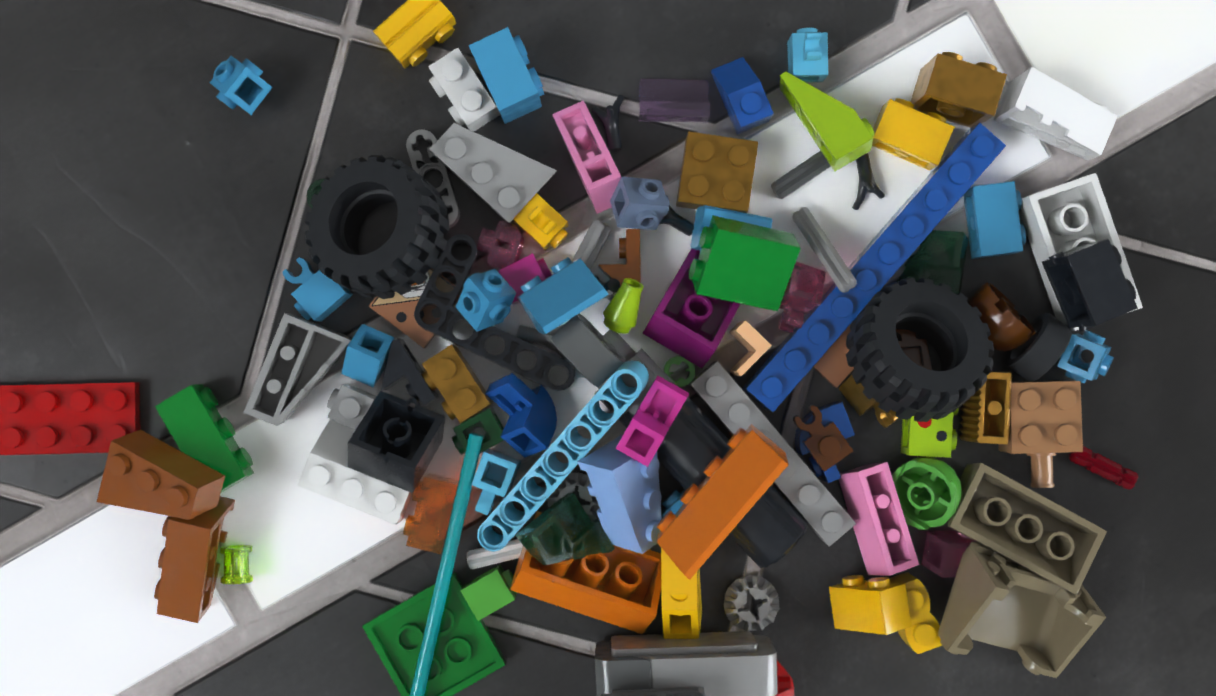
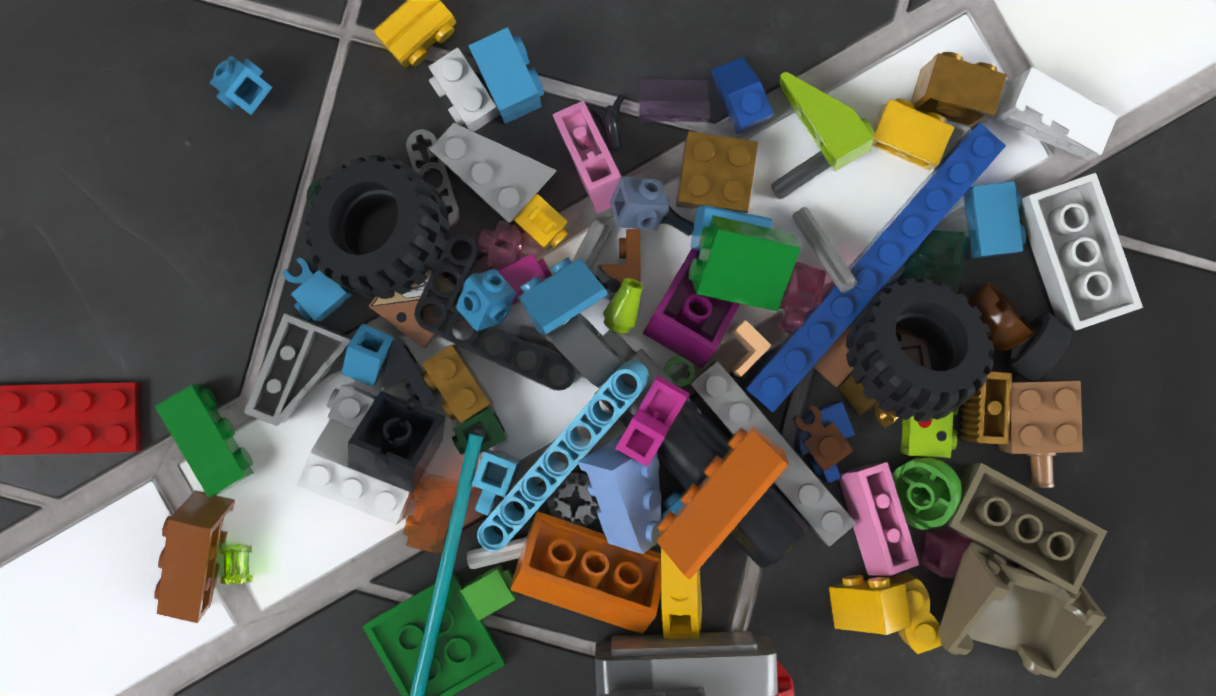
(157, 478): dark orange wedge -> none
(530, 413): blue brick -> none
(564, 533): clear green slope -> none
(759, 589): light grey gear -> none
(808, 55): medium azure brick -> none
(866, 181): black bar -> none
(1076, 367): dark azure brick -> none
(1090, 284): black brick -> none
(1105, 467): dark red axle -> none

